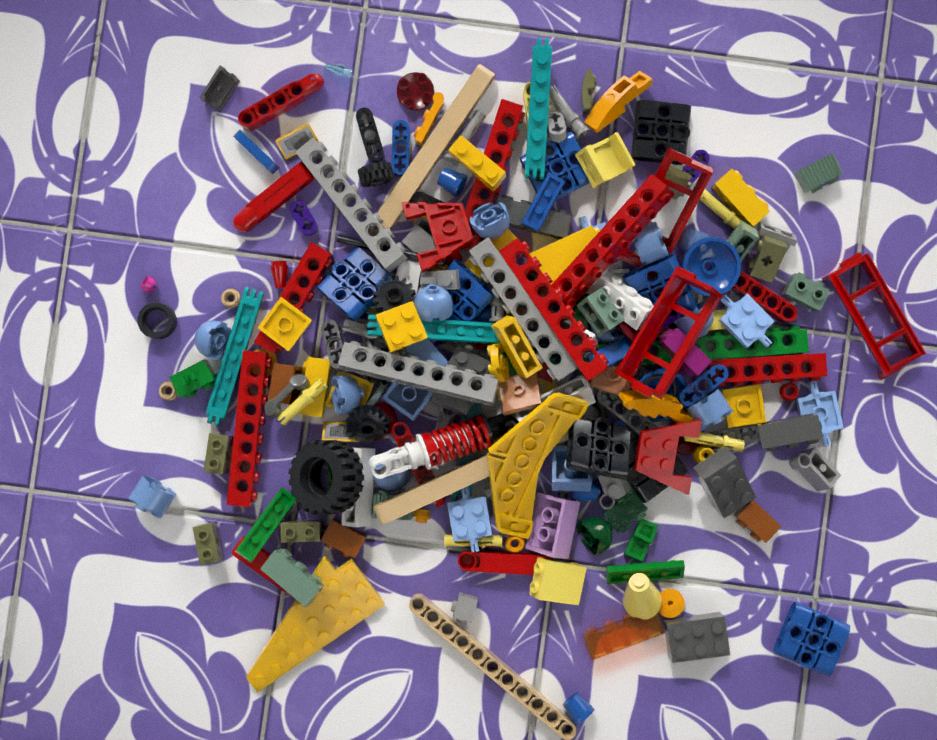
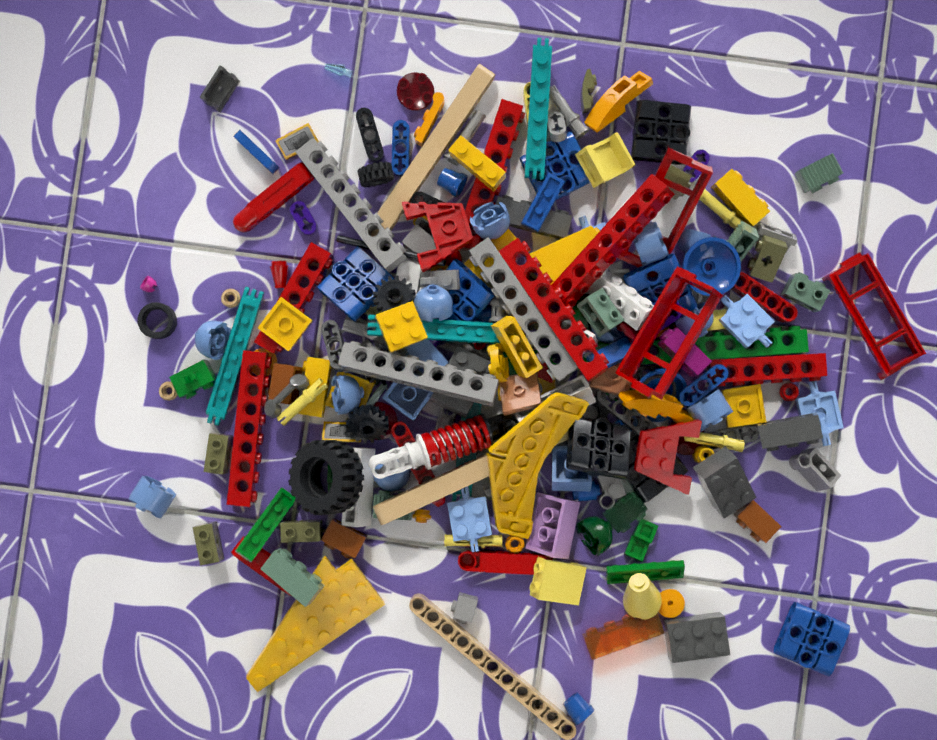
(308, 86): red piece -> none

